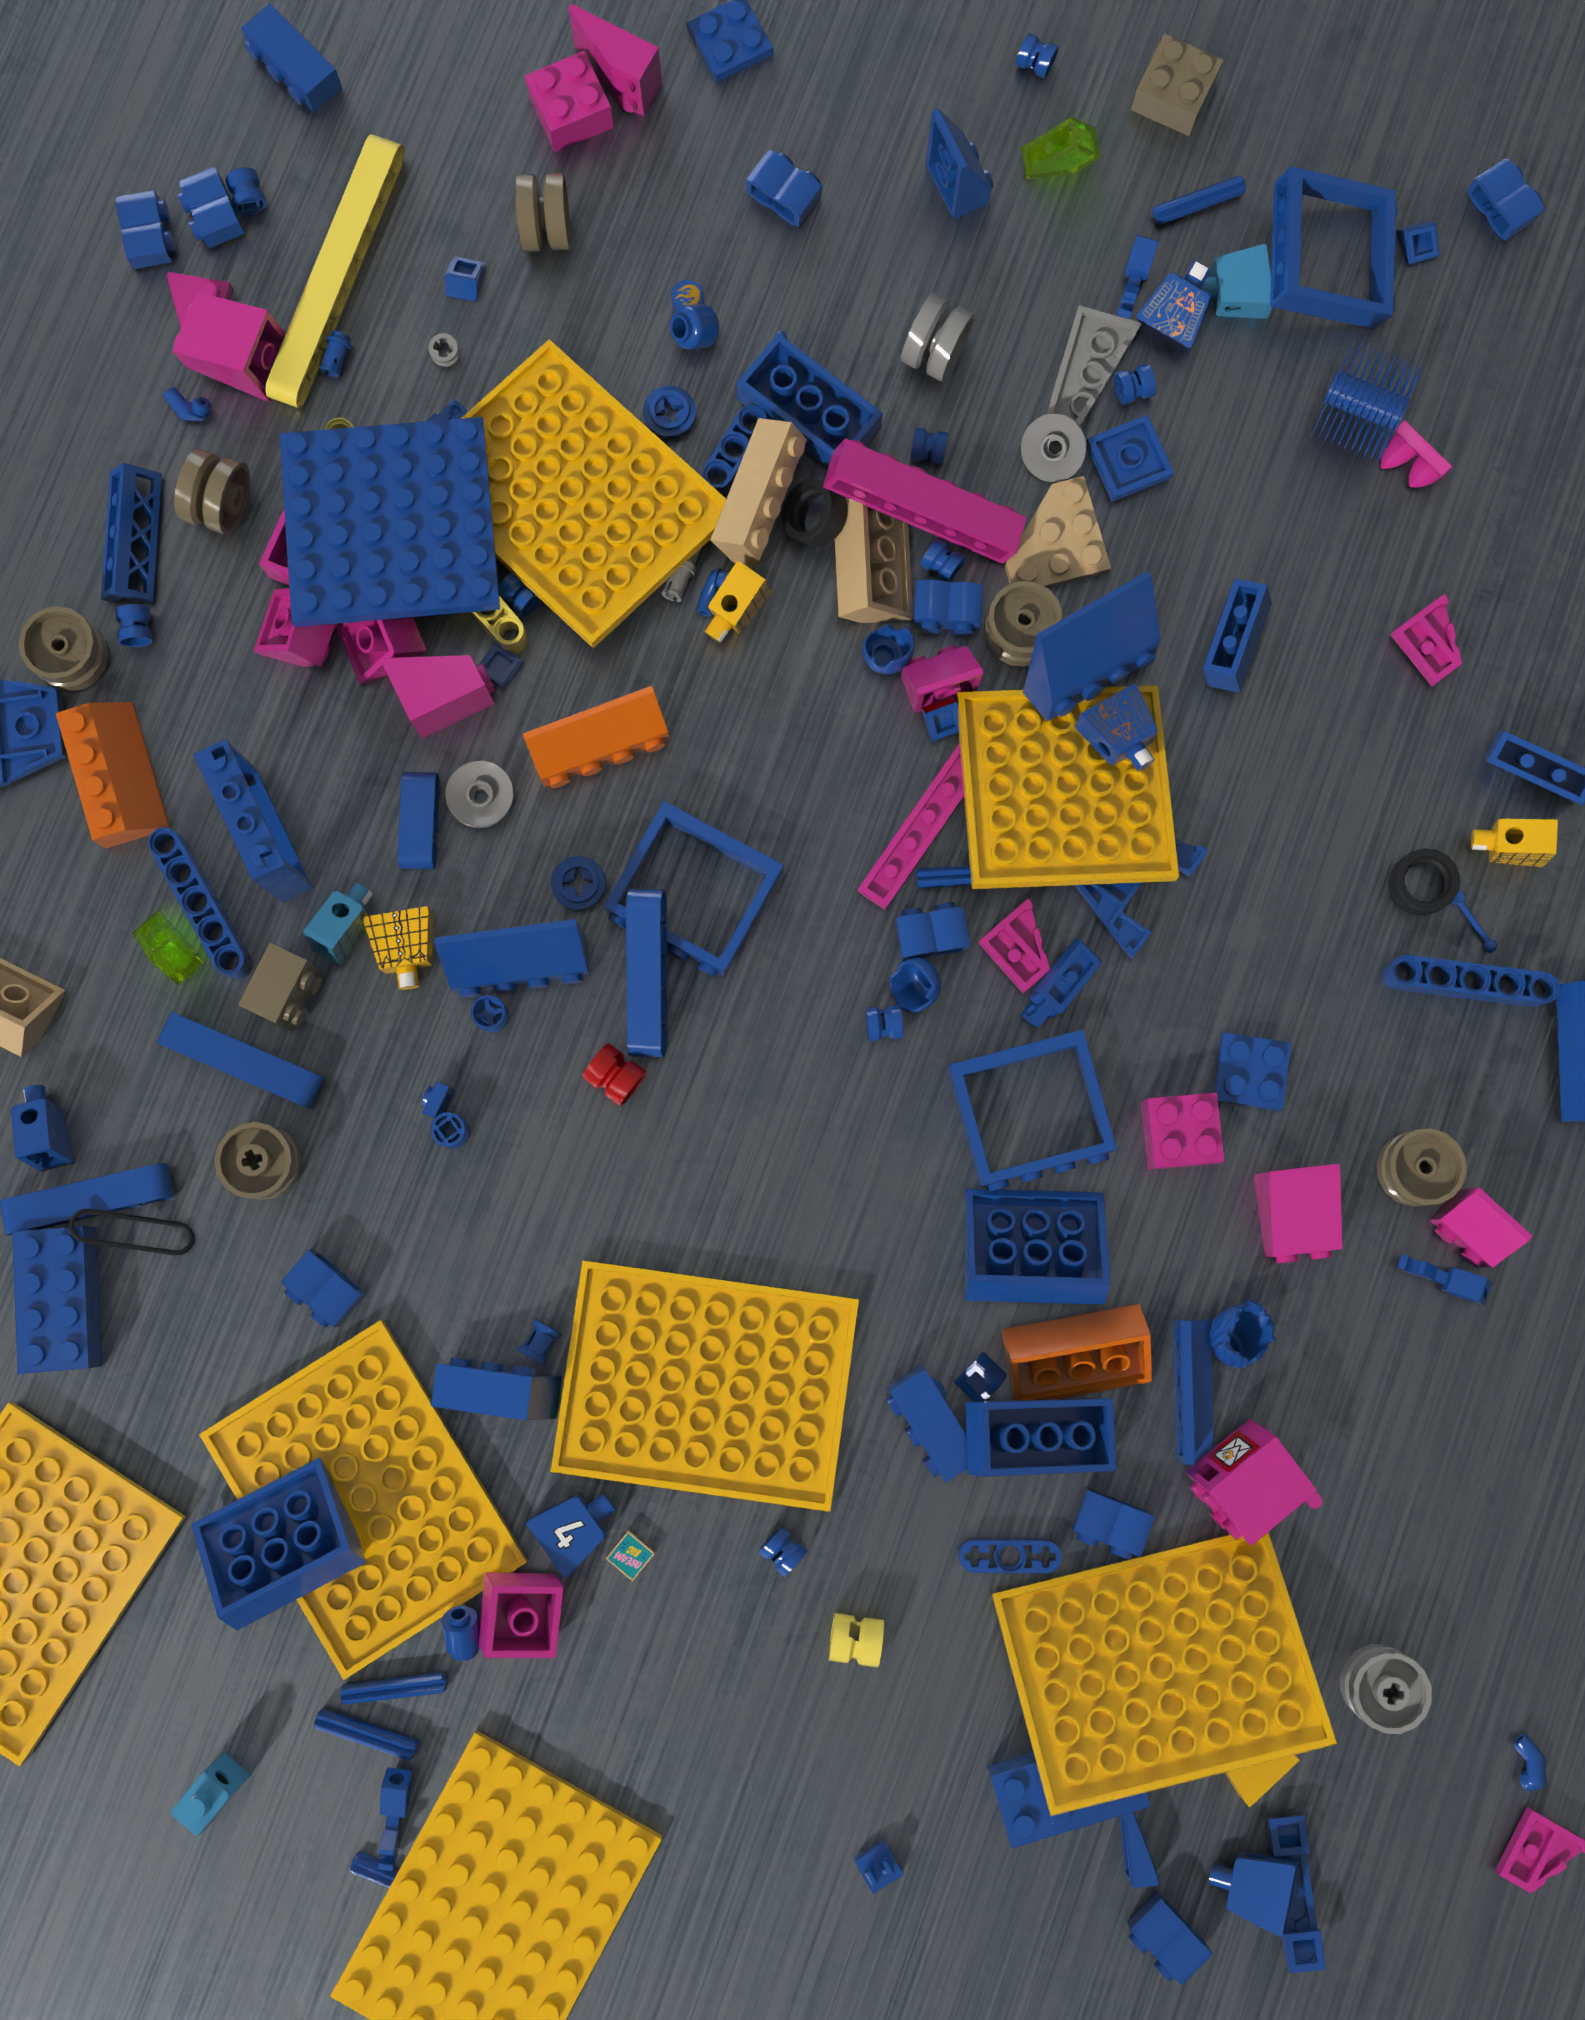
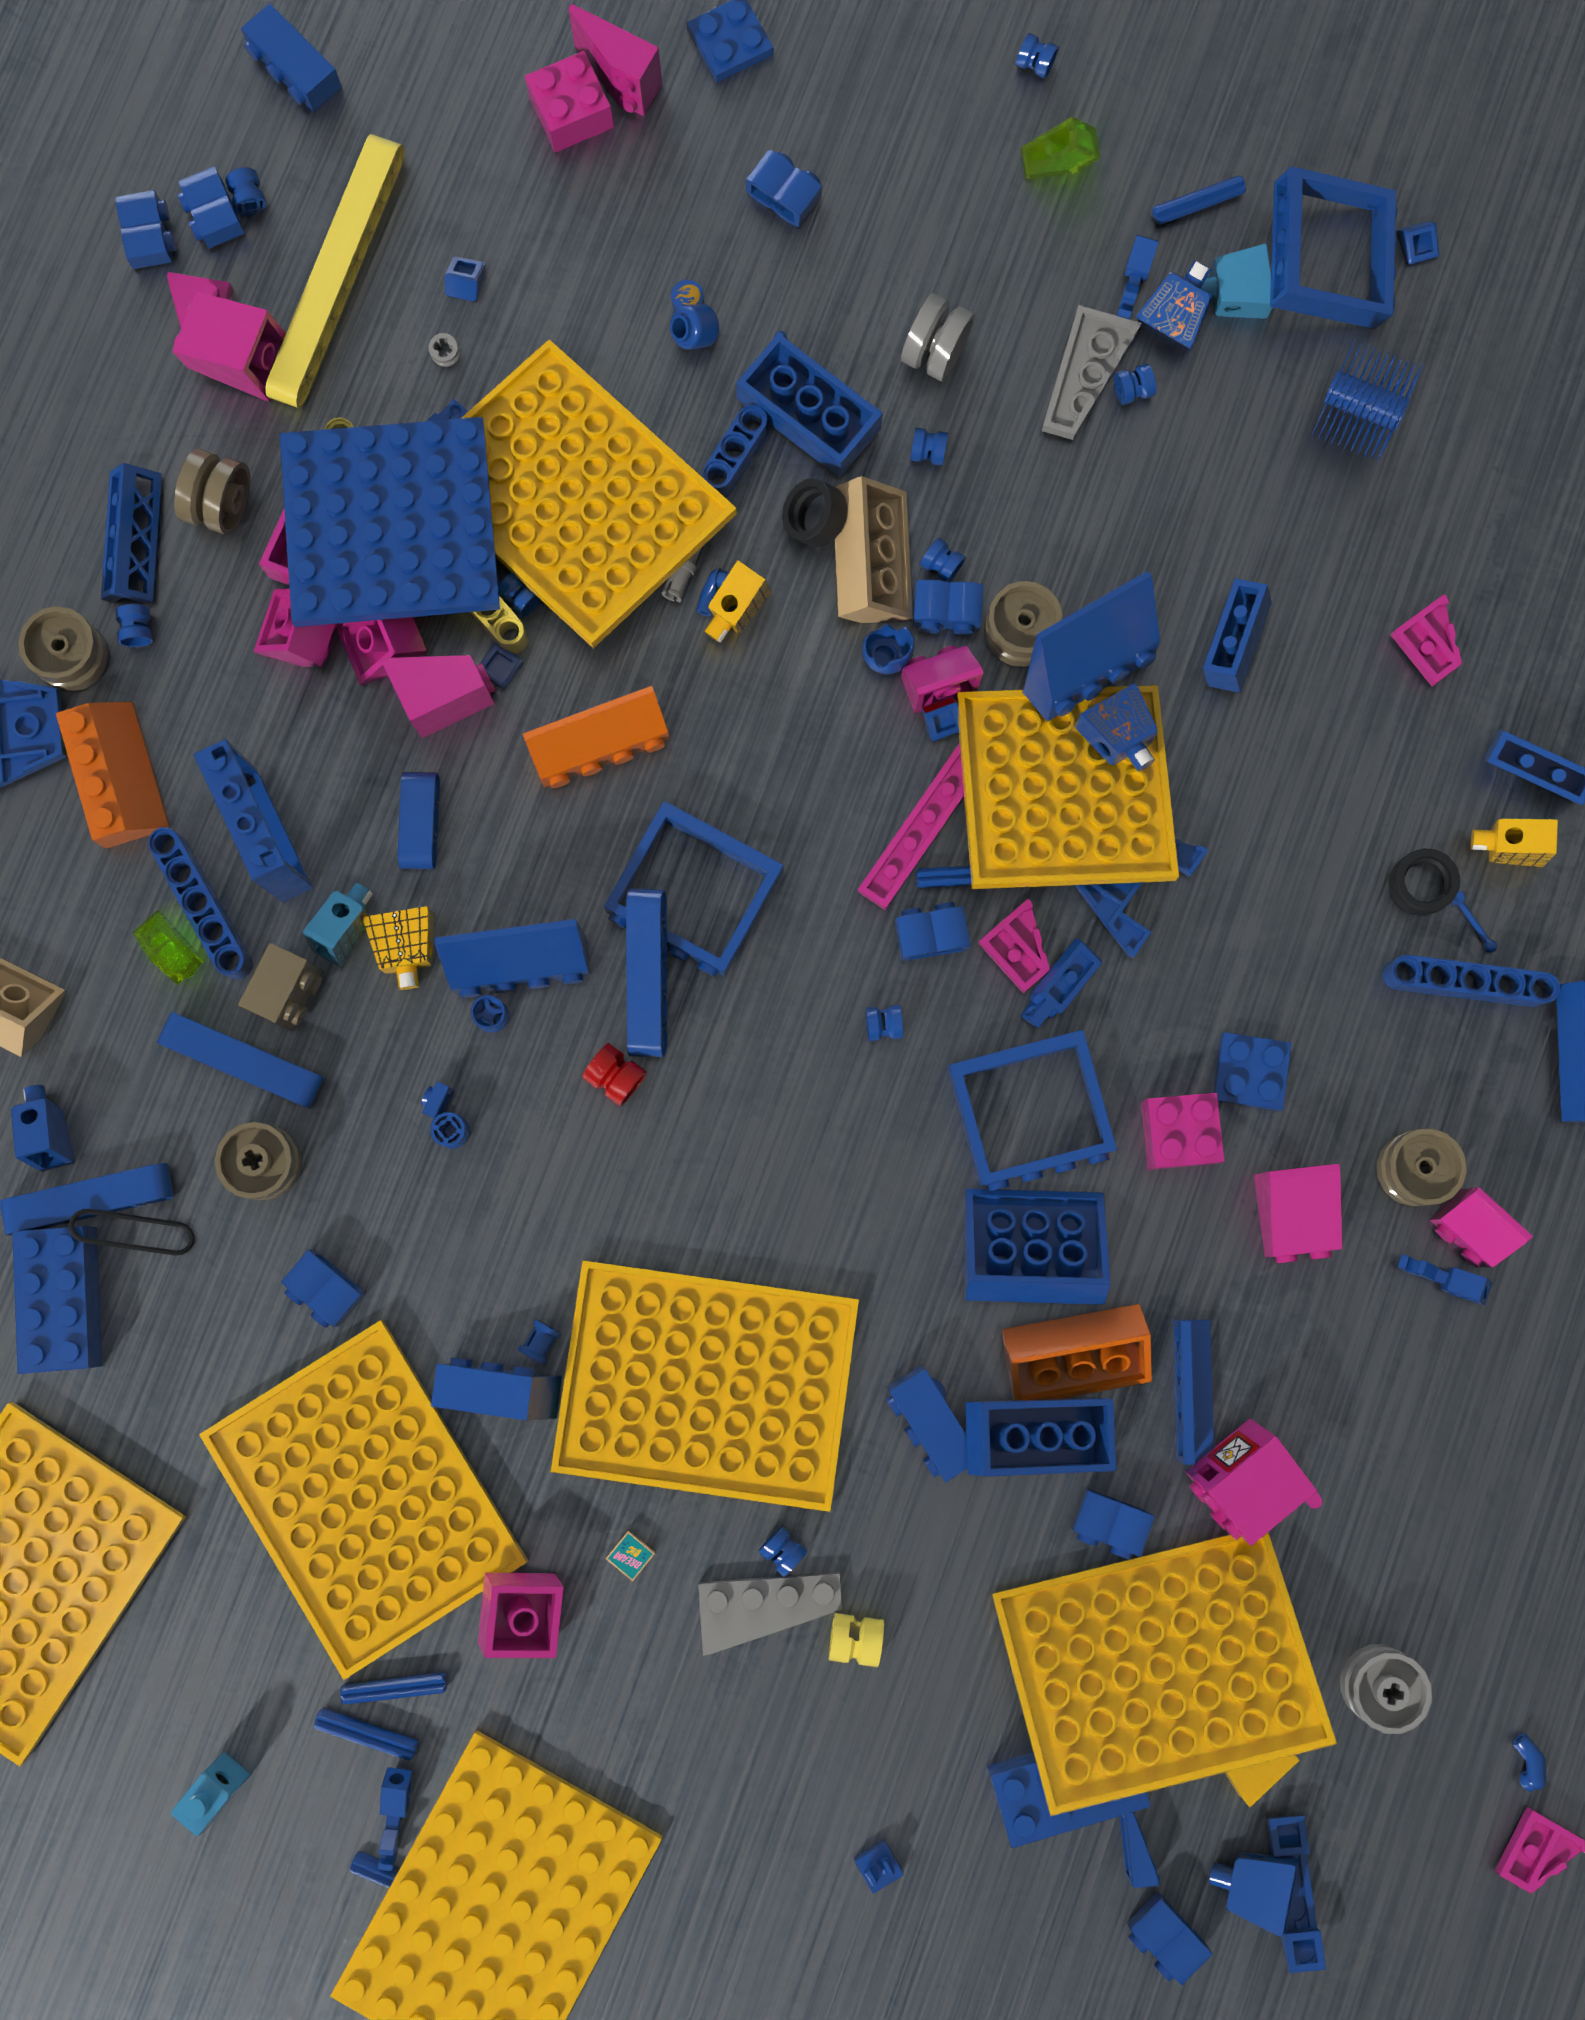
(188, 410): blue arm -> none
(276, 1545): blue slope -> none
(335, 353): blue pin -> none
(461, 1632): blue brick -> none
(476, 778): light grey dish -> none
(543, 212): dark tan wheel -> none
(566, 873): blue gear -> none
(571, 1530): blue torso -> none
(678, 400): blue gear -> none
(757, 1607): none -> light grey wing
(758, 490): tan slope -> none
(915, 984): blue hair -> none
(924, 501): dark pink brick -> none
(956, 167): blue slope -> none
(981, 1378): blue slope -> none
(1035, 1547): blue beam -> none
(1037, 449): light grey dish -> none
(1061, 539): tan plate -> none
(1129, 458): blue plate -> none
(1176, 84): dark tan brick -> none
(1241, 1334): blue hair -> none
(1407, 444): dark pink tile -> none
(1506, 199): blue brick -> none

